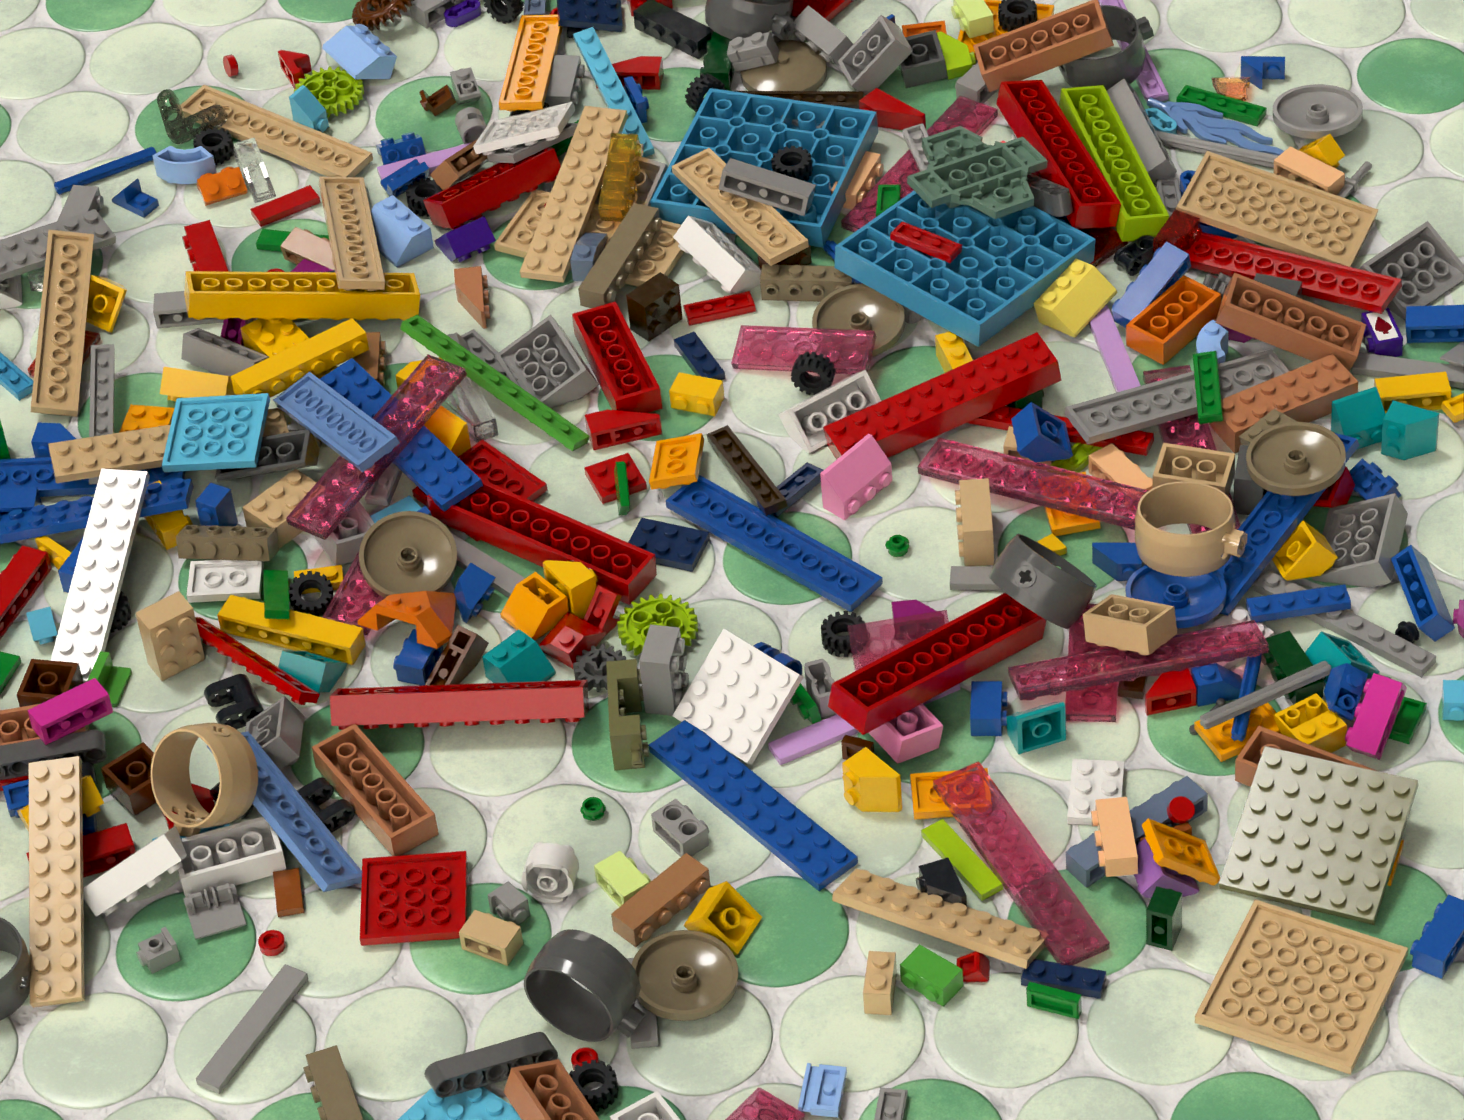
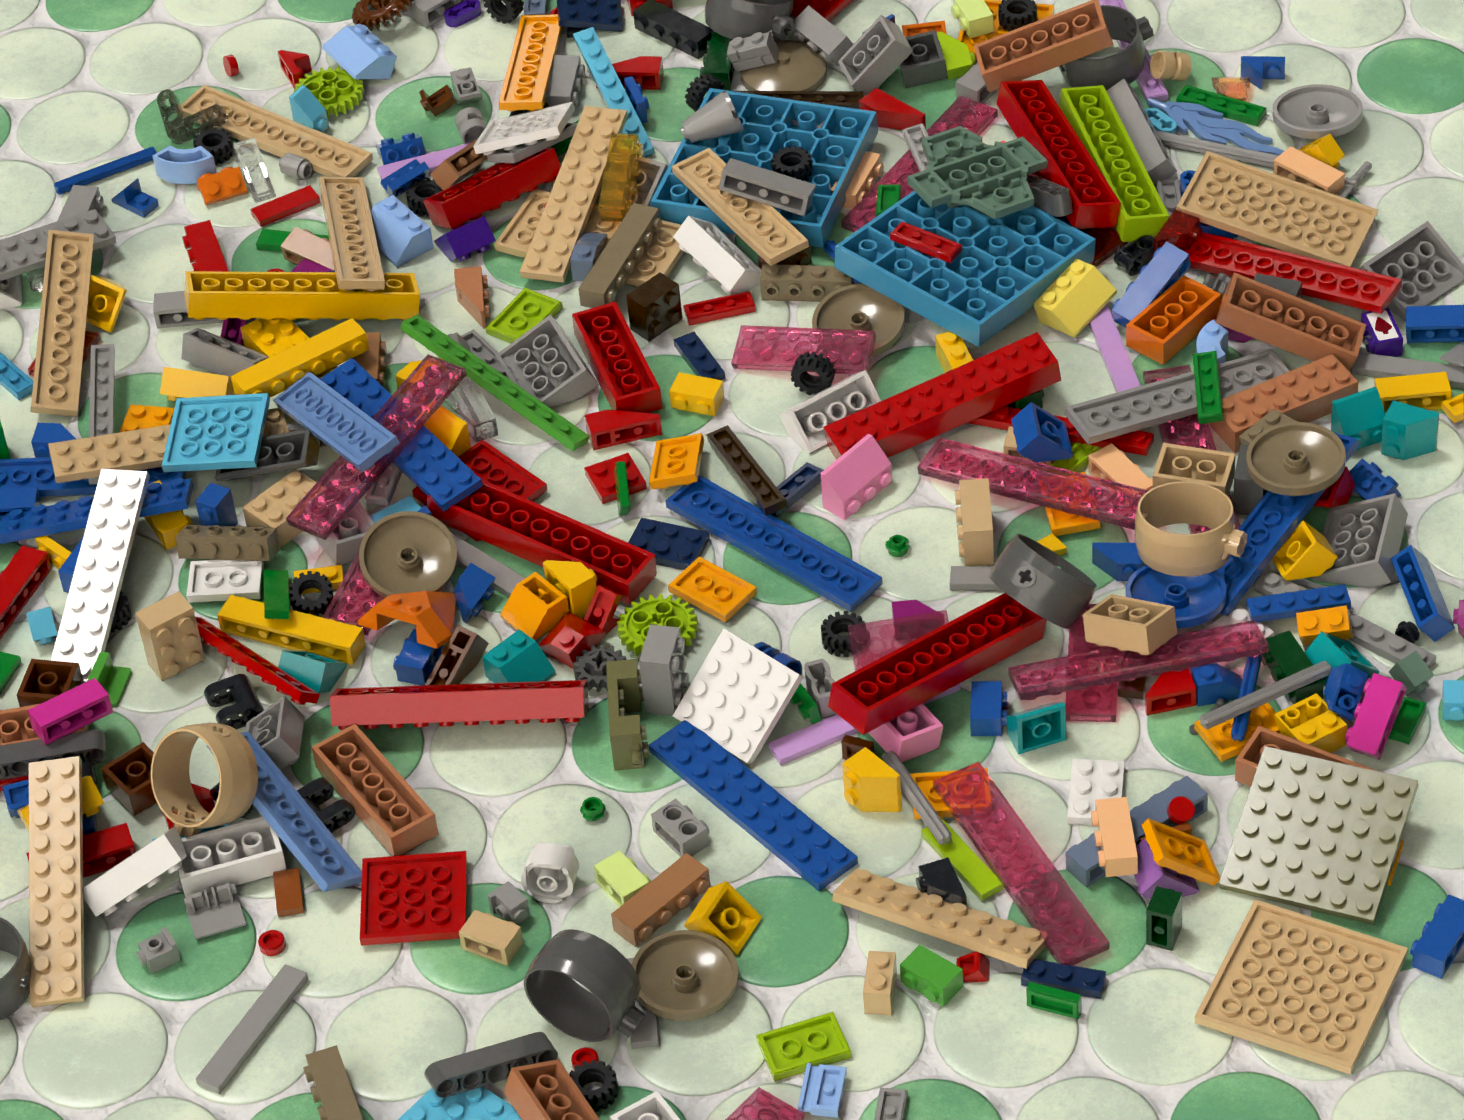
(295, 166): none -> light grey brick
(522, 314): none -> lime tile
(712, 120): none -> light grey cone
(712, 589): none -> light orange plate
(804, 1042): none -> lime tile
(918, 800): none -> light grey axle
(1170, 65): none -> tan wheel
(1329, 620): none -> light orange brick
(1412, 673): none -> sand green brick

